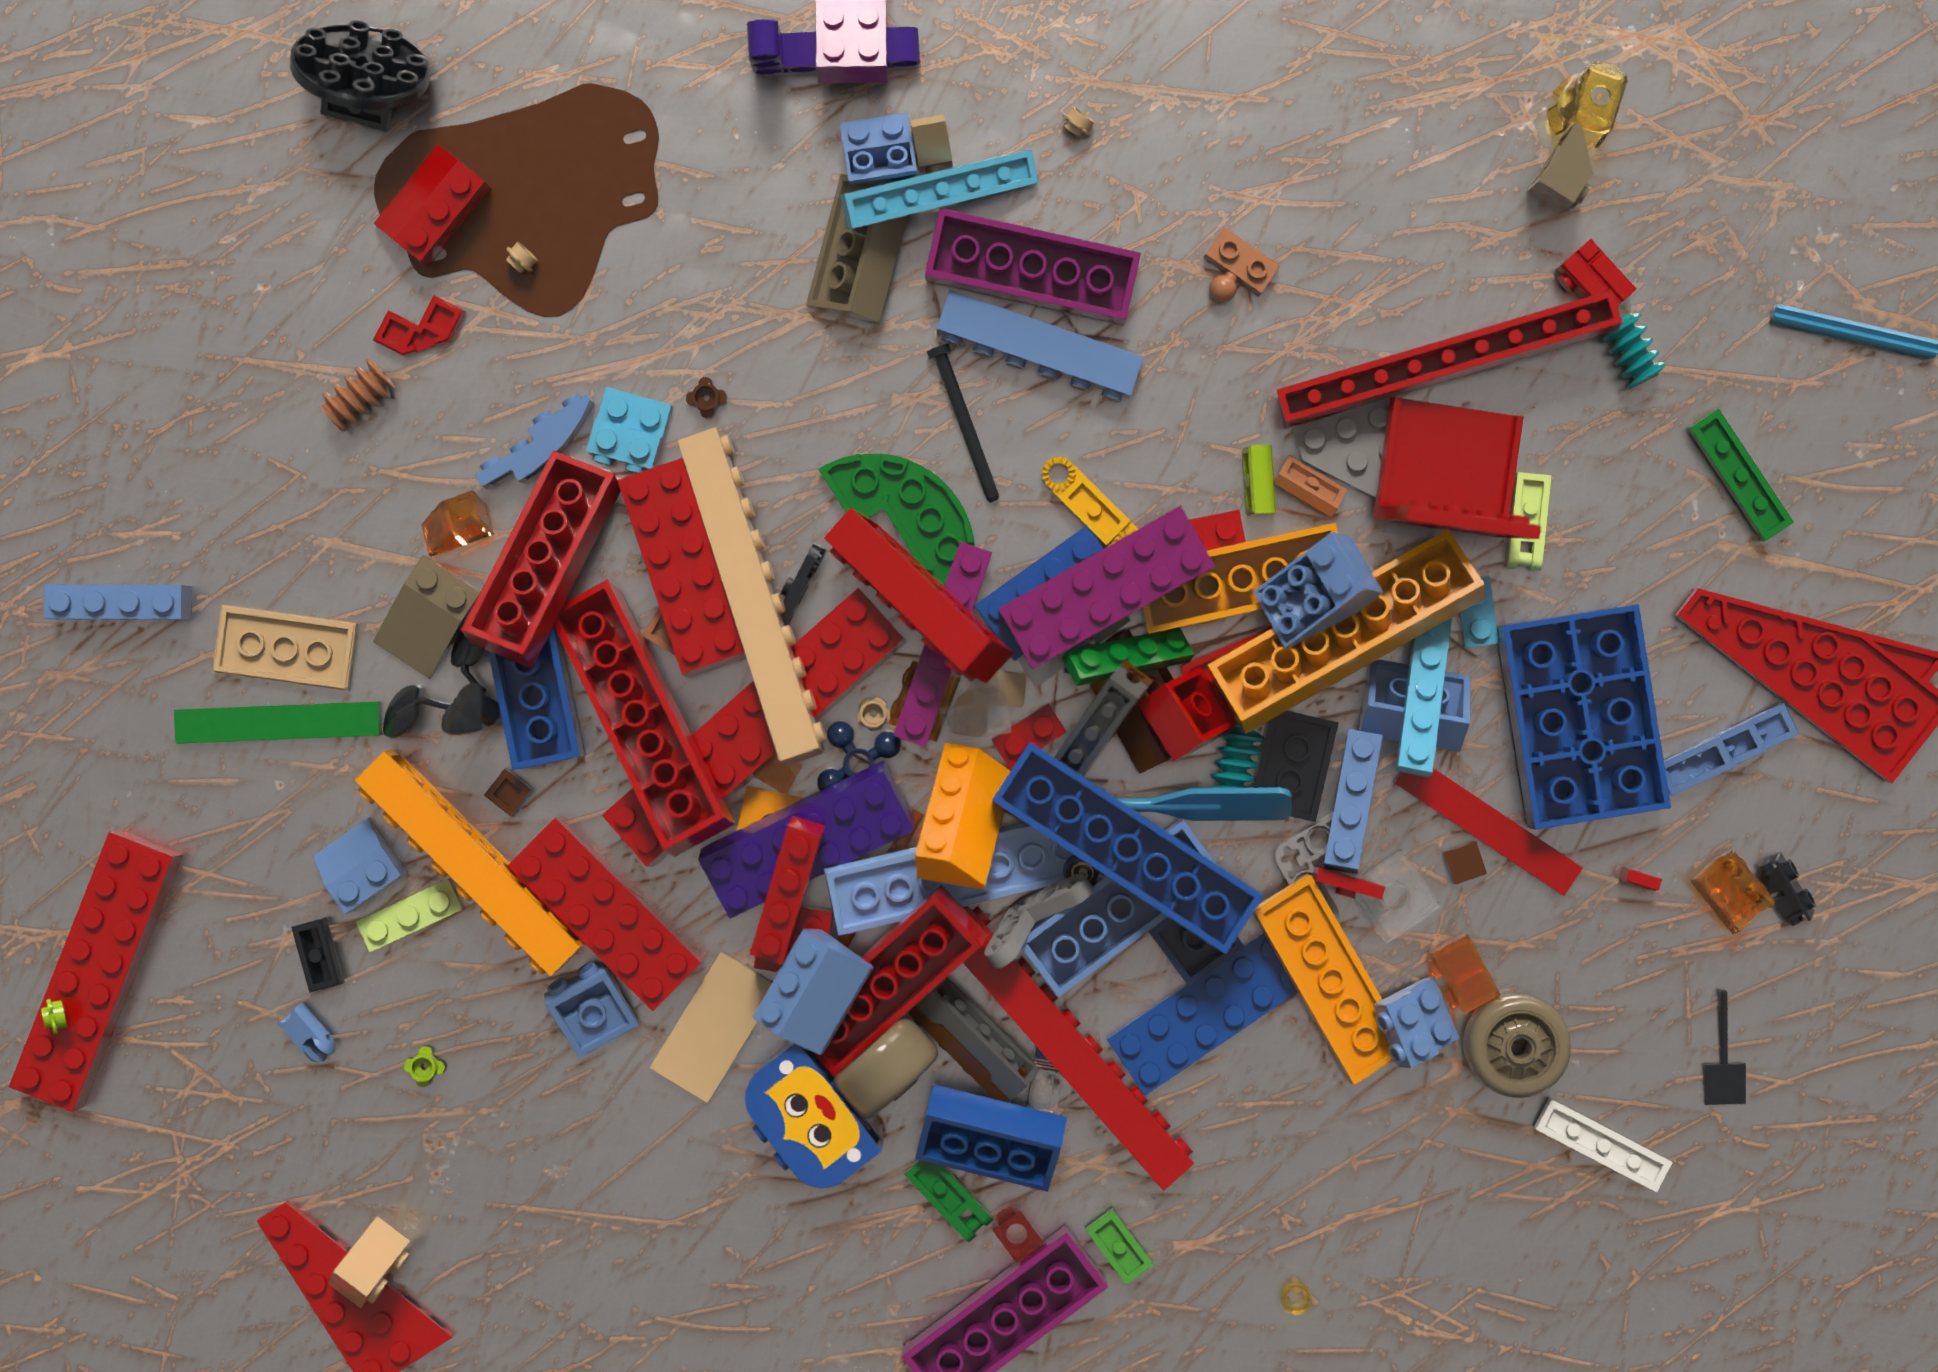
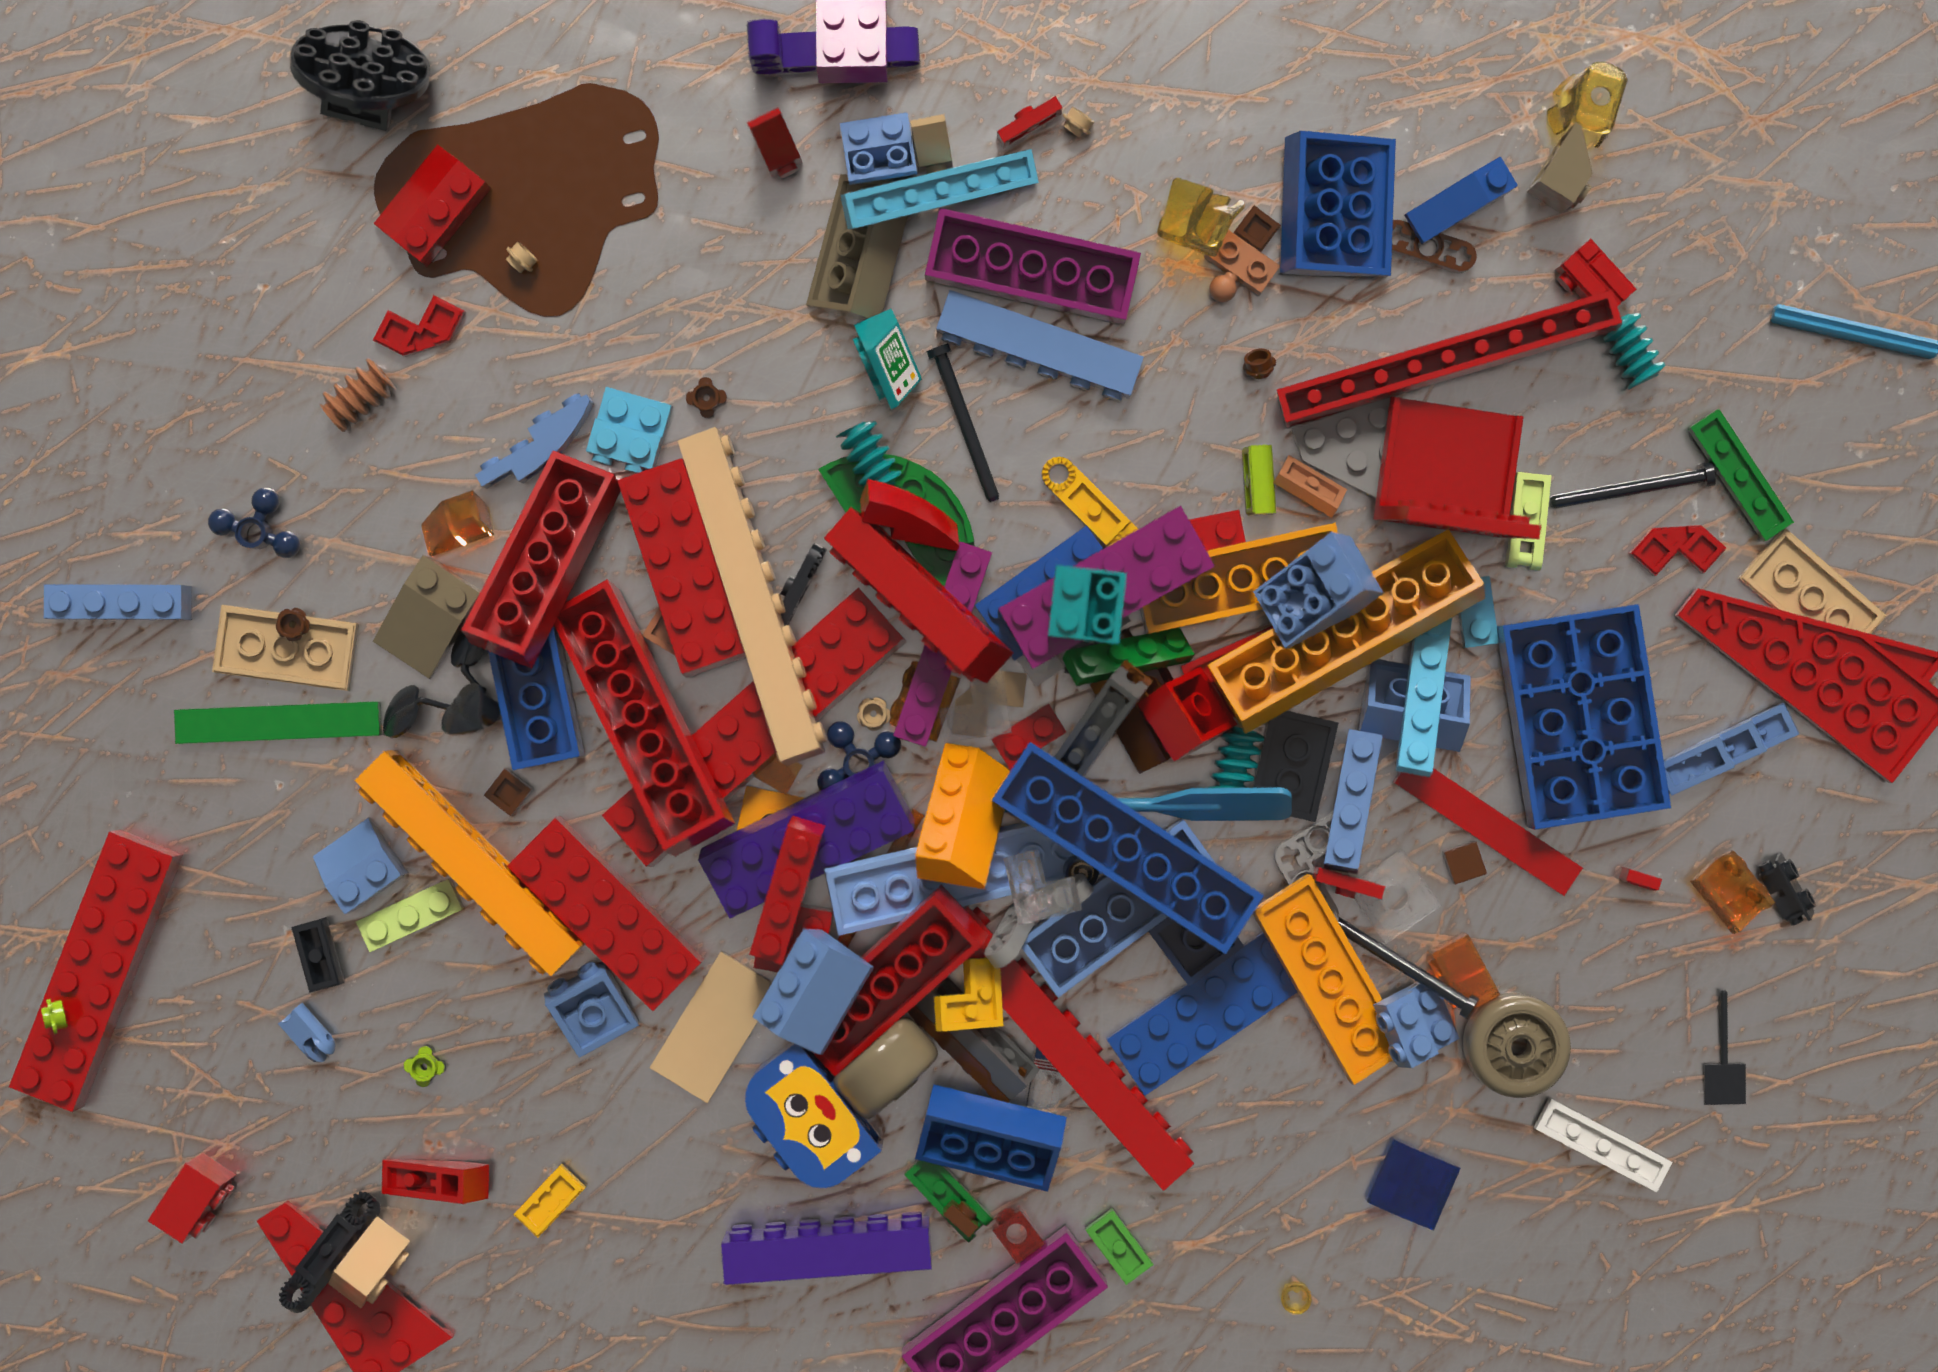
(192, 1198): none -> red brick
(264, 502): none -> dark blue piece
(283, 624): none -> reddish brown plate
(328, 1252): none -> black plate
(436, 1180): none -> red slope
(549, 1200): none -> yellow plate
(775, 143): none -> red slope
(826, 1249): none -> dark purple brick
(868, 454): none -> teal piece
(886, 357): none -> slope
(907, 516): none -> red slope
(961, 1216): none -> reddish brown plate
(978, 1006): none -> yellow plate
(1029, 120): none -> red plate
(1031, 894): none -> clear plate
(1087, 604): none -> teal slope
(1197, 217): none -> clear yellow piece
(1257, 228): none -> reddish brown tile
(1259, 363): none -> reddish brown plate
(1337, 205): none -> blue slope
(1410, 969): none -> black bar
(1413, 1184): none -> clear blue slope
(1449, 261): none -> reddish brown beam
(1461, 200): none -> blue slope
(1691, 542): none -> red tile
(1705, 475): none -> black bar
(1801, 583): none -> tan tile

